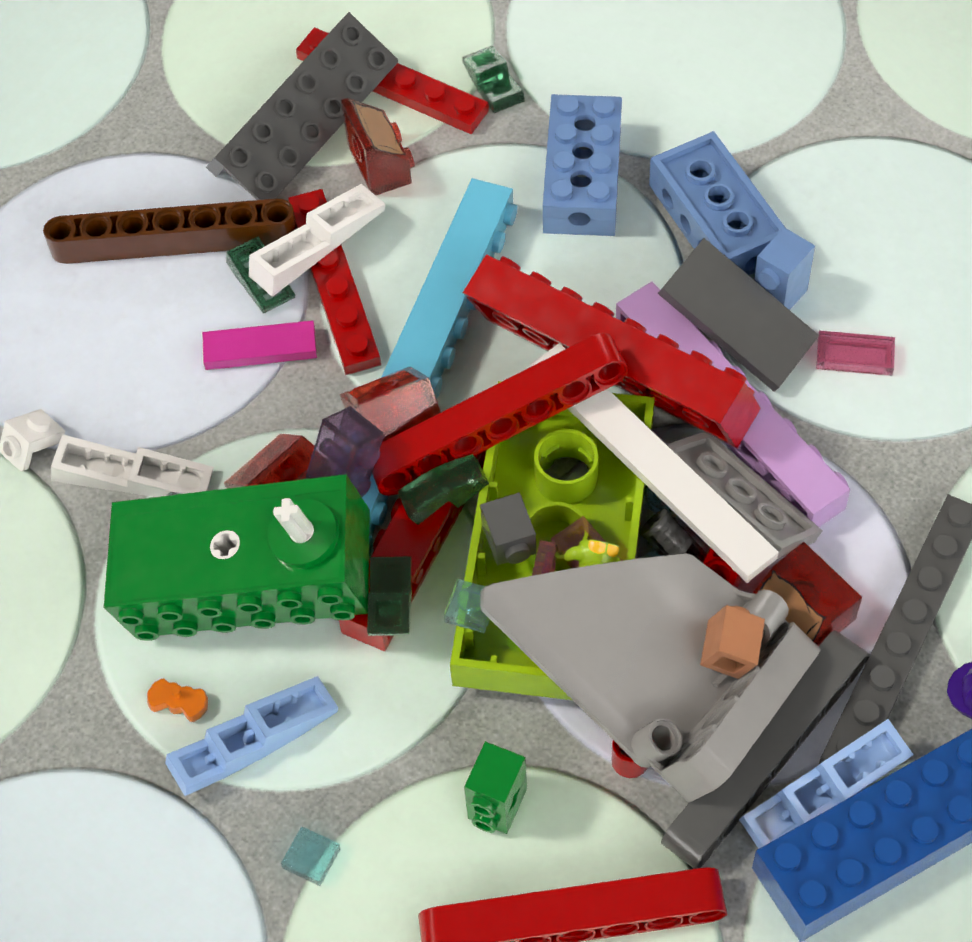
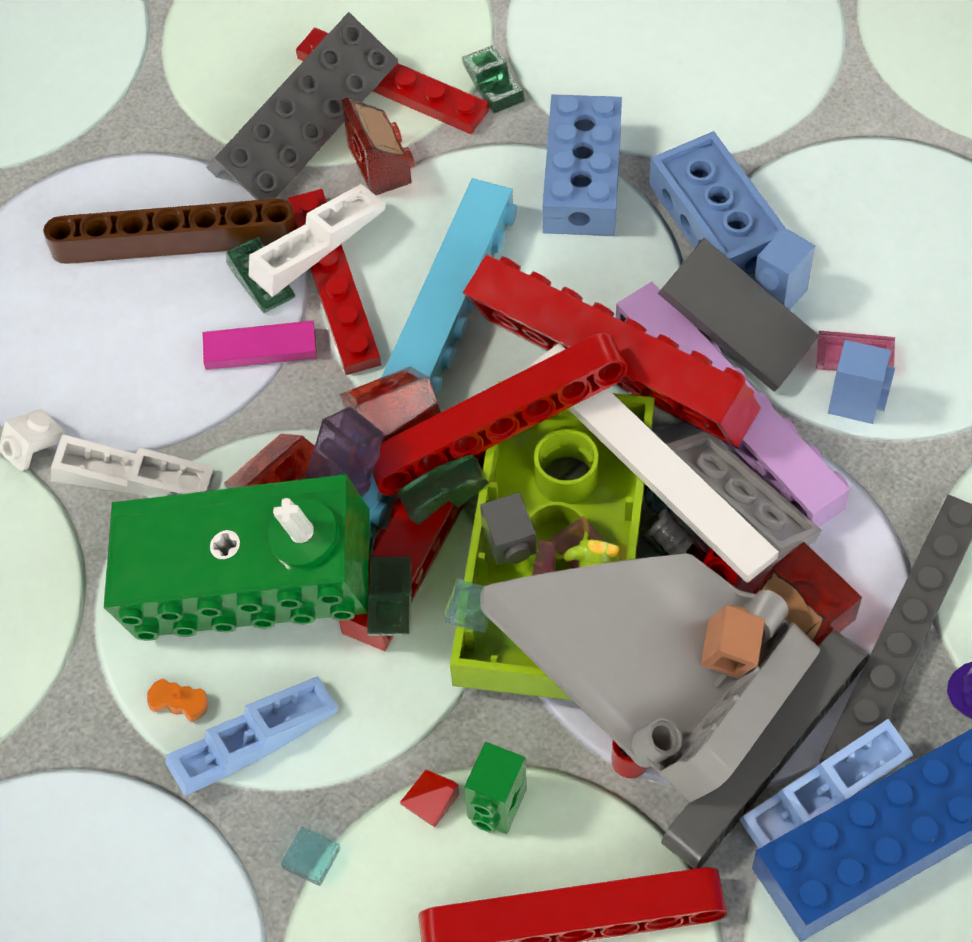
(431, 797): none -> slope
(861, 382): none -> medium blue brick

